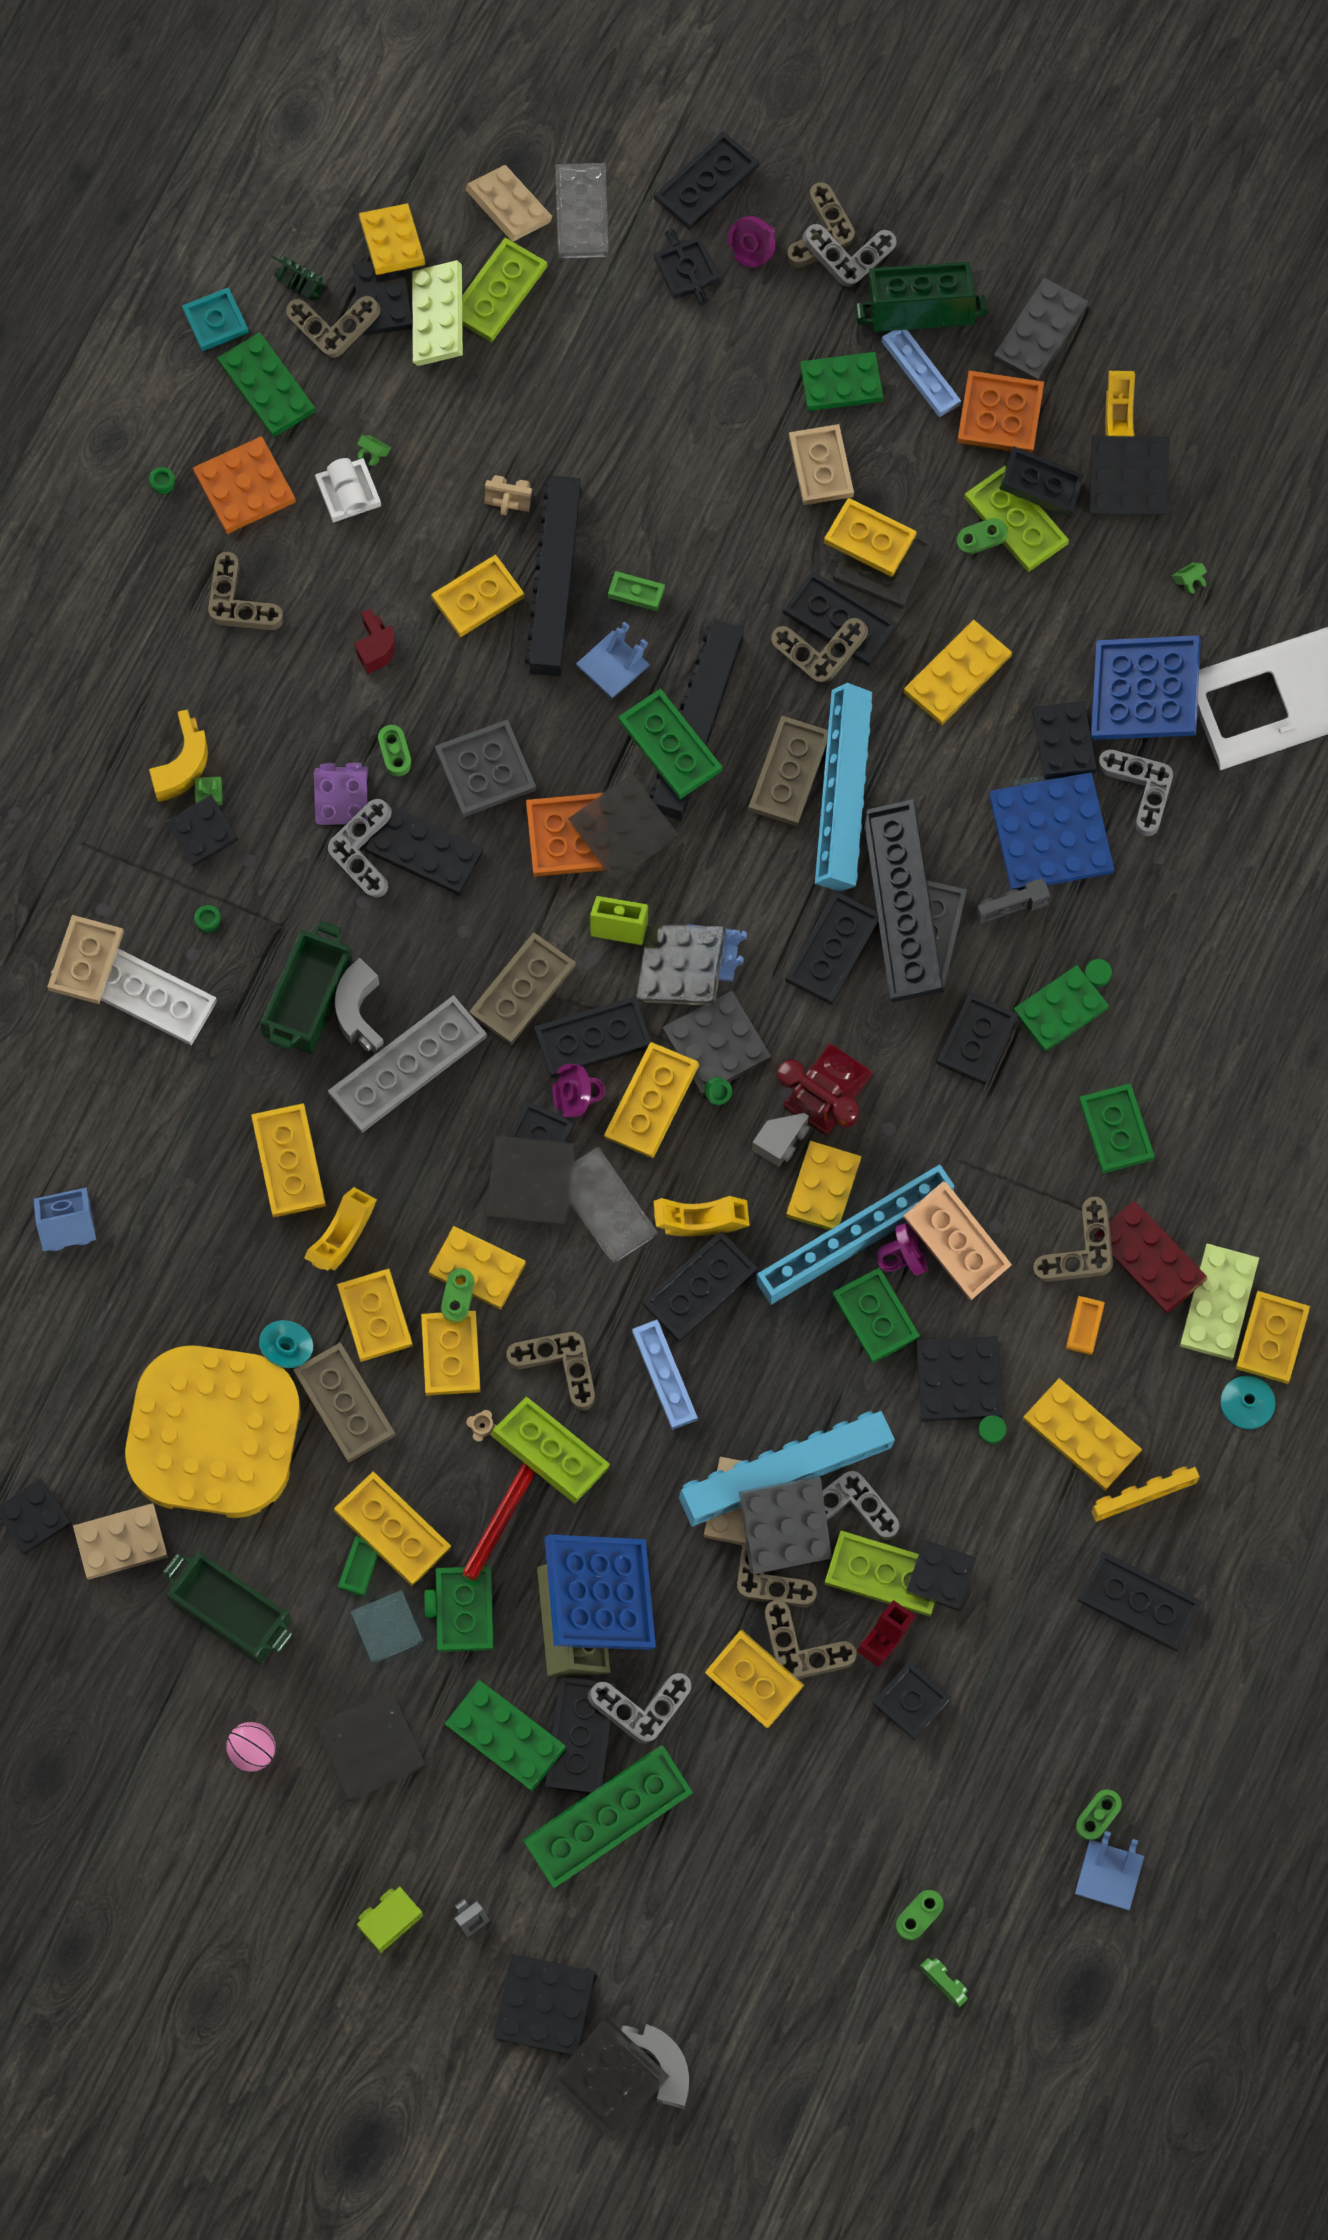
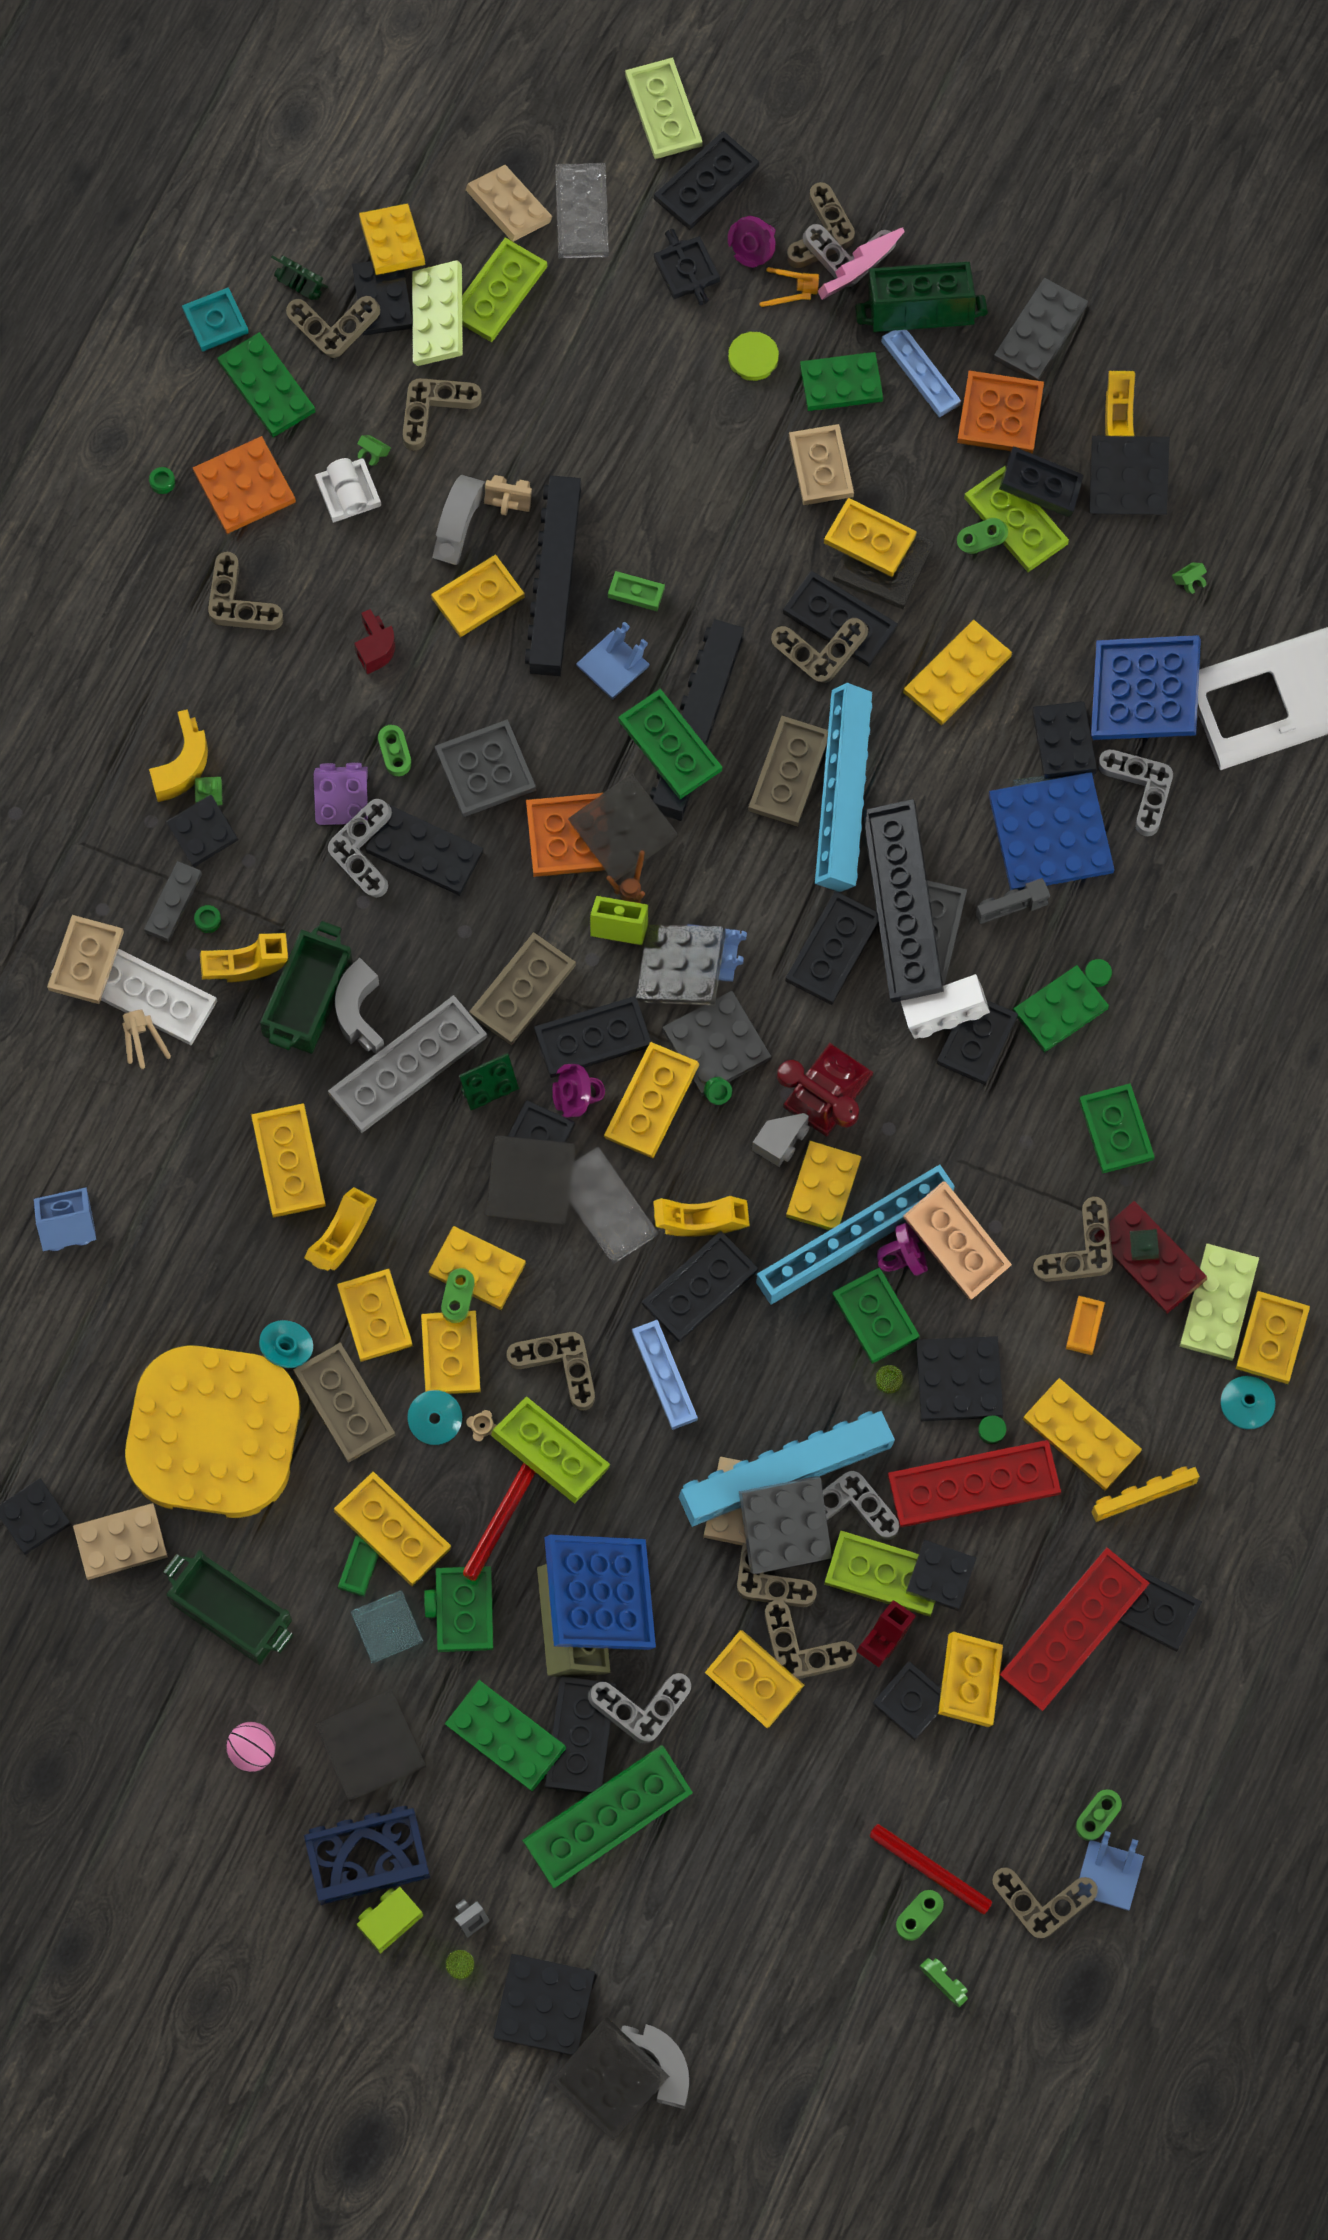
(134, 1025): none -> tan plant
(173, 901): none -> dark grey plate
(248, 963): none -> yellow arch
(402, 1873): none -> dark blue fence
(429, 398): none -> dark tan beam
(434, 1402): none -> teal dish
(455, 518): none -> light grey arch
(460, 1964): none -> clear neon green tile
(488, 1082): none -> dark green hinge
(630, 888): none -> dark orange plant
(663, 108): none -> yellowish green plate
(753, 356): none -> lime tile
(806, 283): none -> light orange plant
(865, 258): none -> bright pink slope
(889, 1379): none -> clear neon green tile
(930, 1869): none -> red axle
(945, 1010): none -> white brick
(970, 1679): none -> yellow plate
(974, 1483): none -> red plate
(1036, 1909): none -> dark tan beam
(1074, 1629): none -> red plate
(1144, 1244): none -> clear green plate

